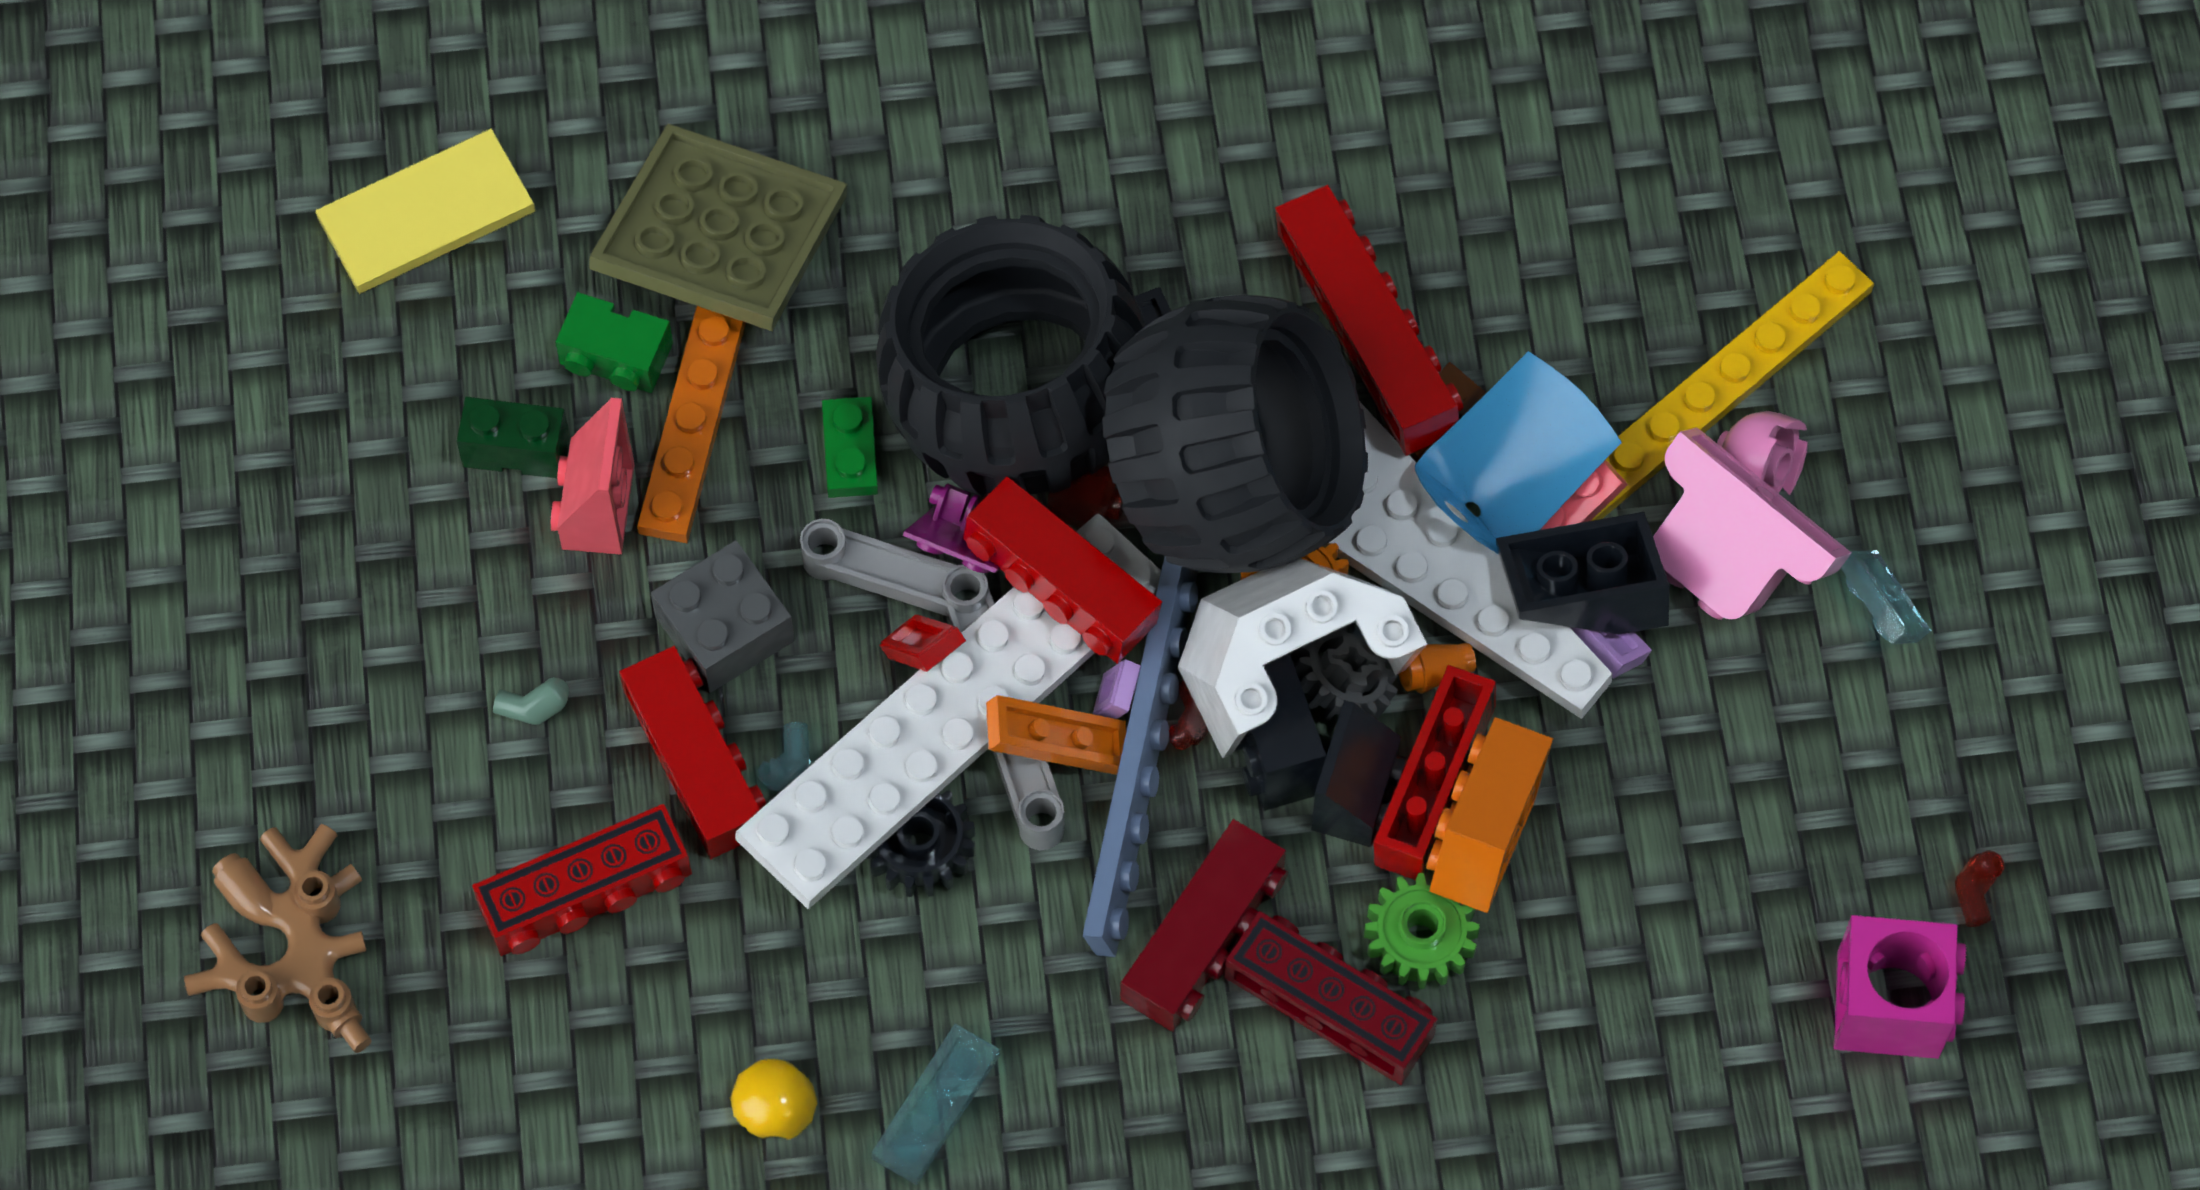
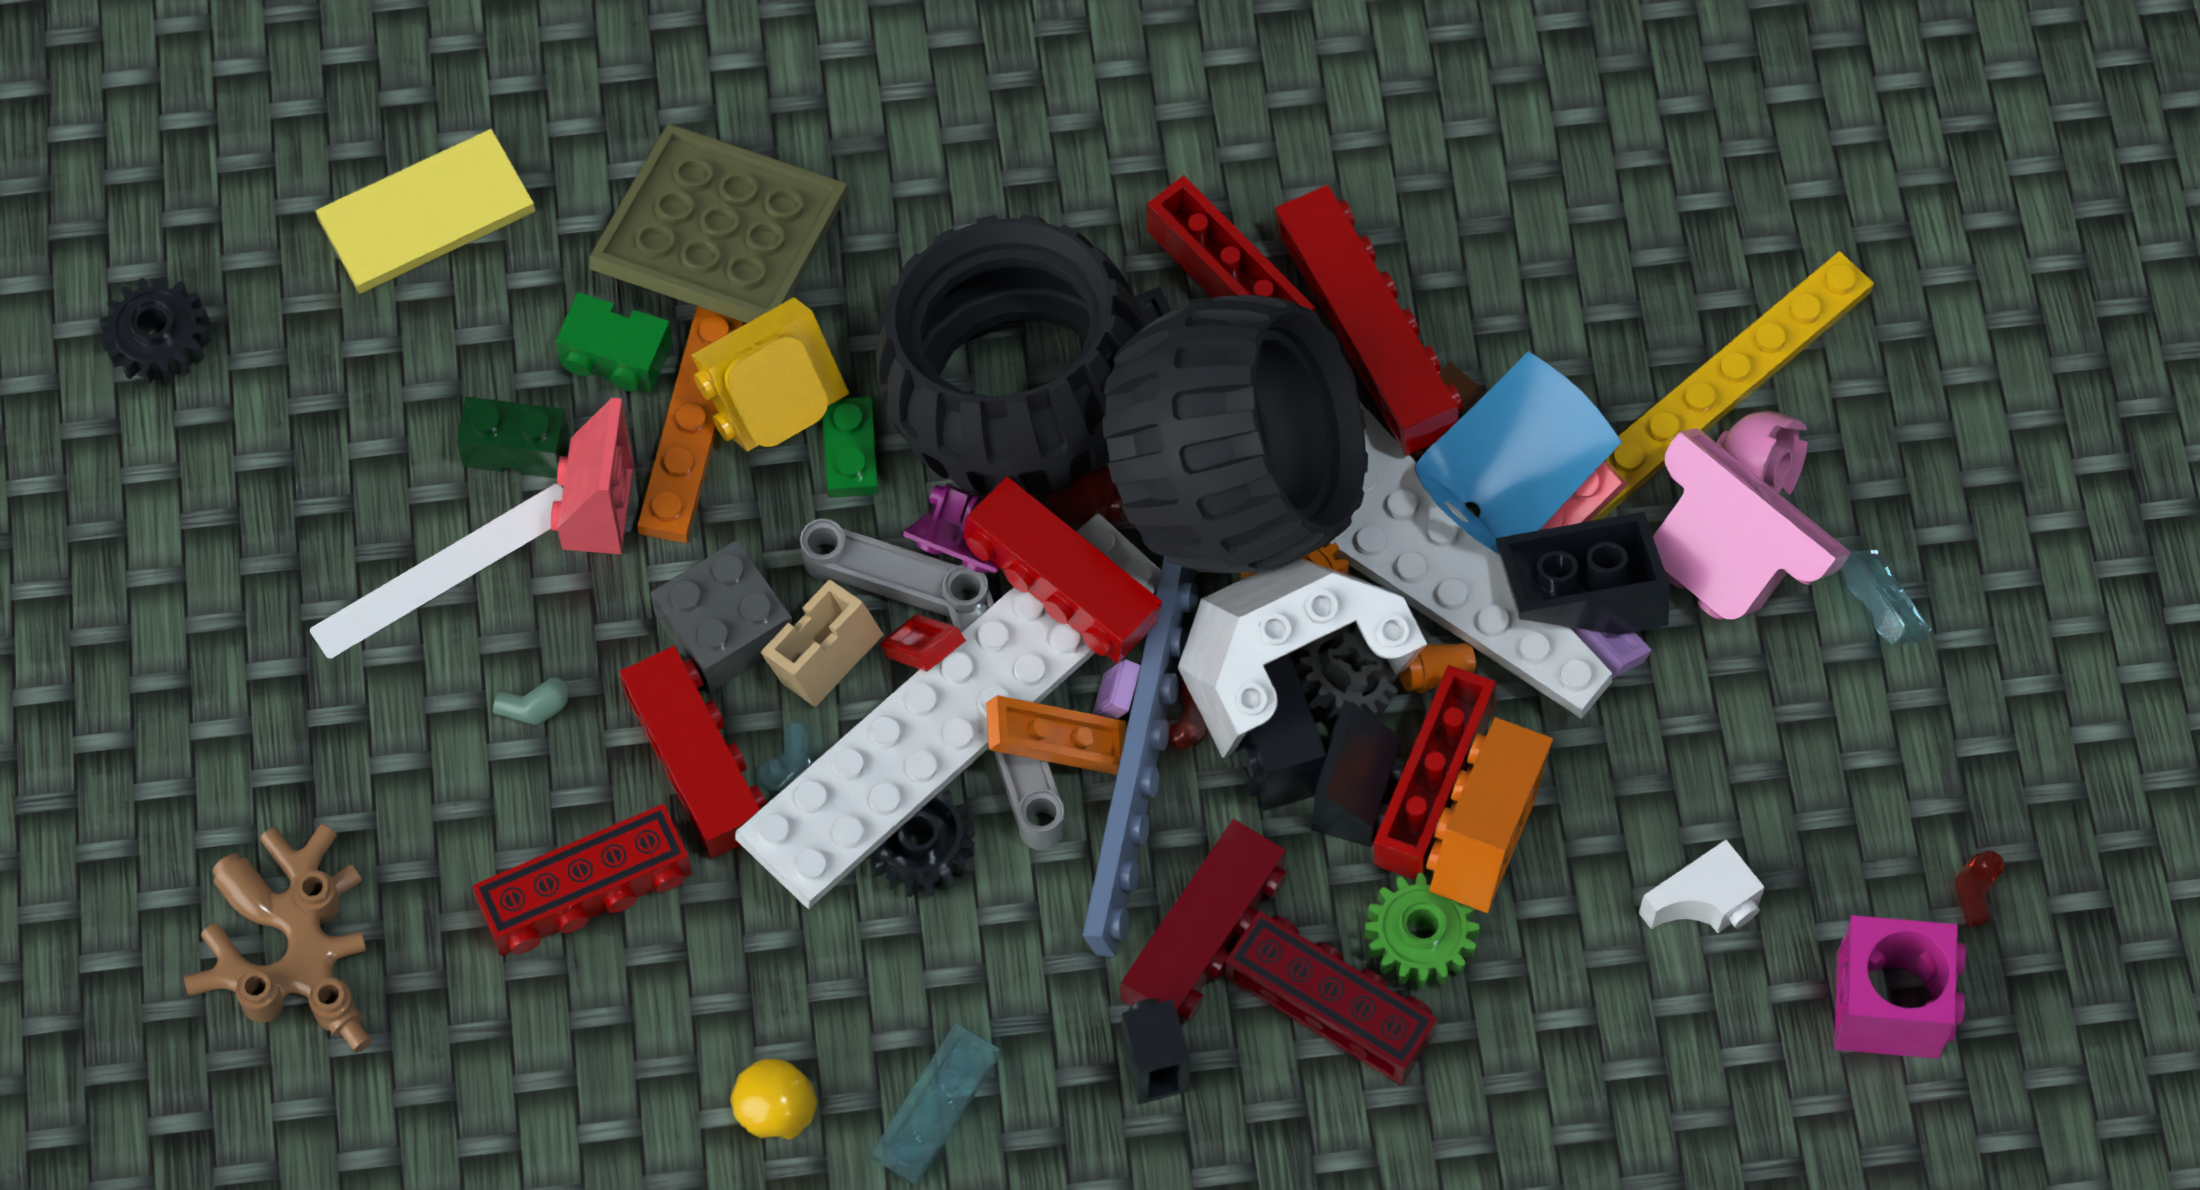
(153, 308): none -> black gear
(436, 574): none -> white sticker
(769, 377): none -> yellow brick
(822, 643): none -> tan brick
(1155, 1050): none -> black brick
(1213, 247): none -> red brick
(1709, 890): none -> white arch

